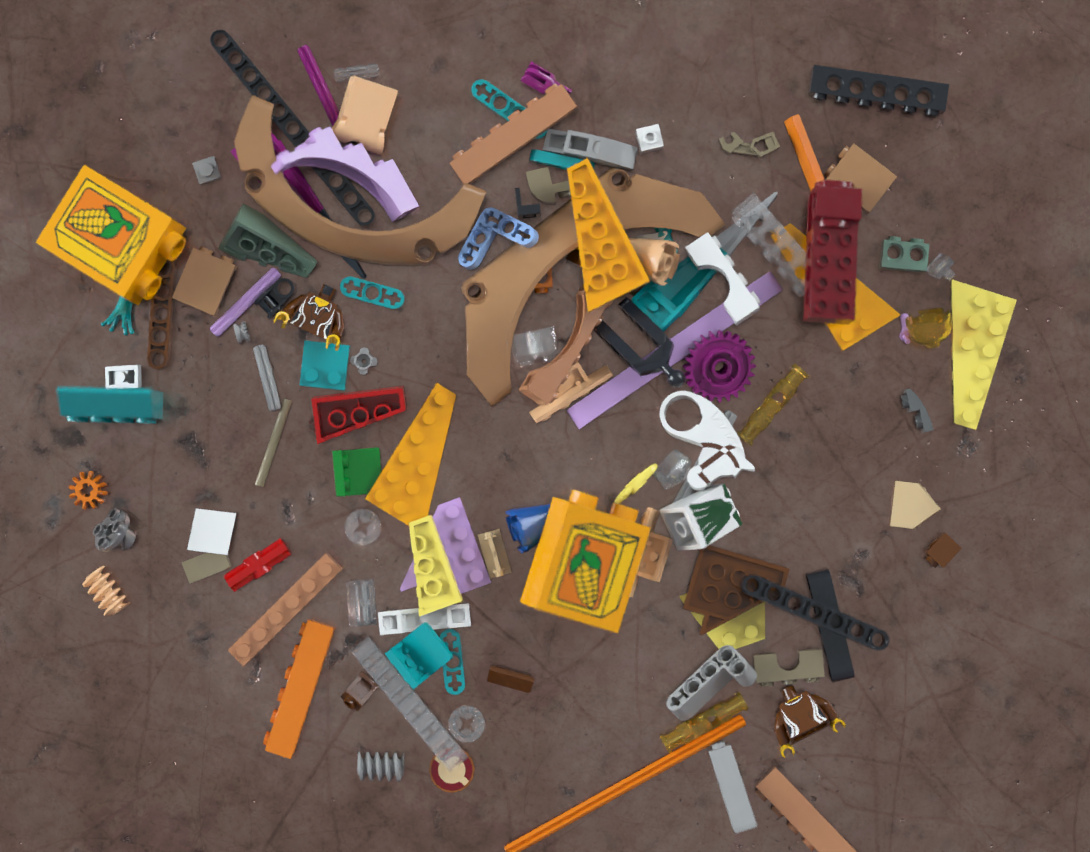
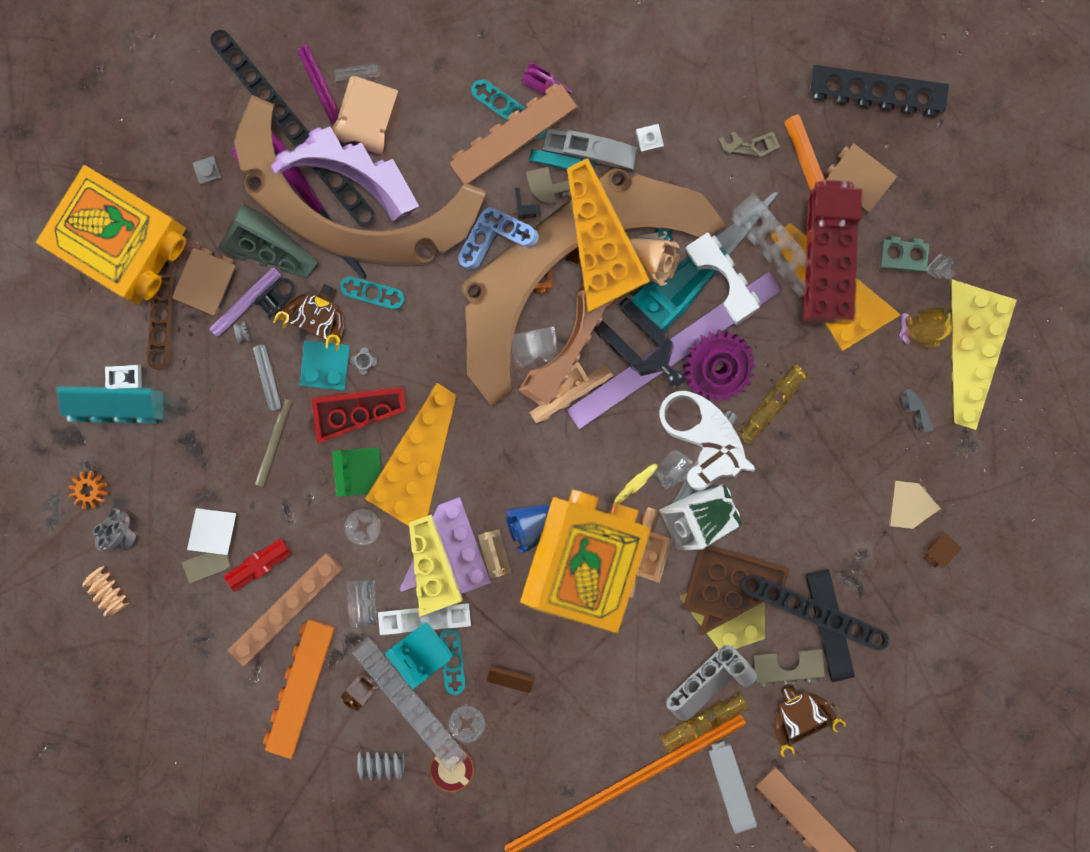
(121, 312): teal piece -> none

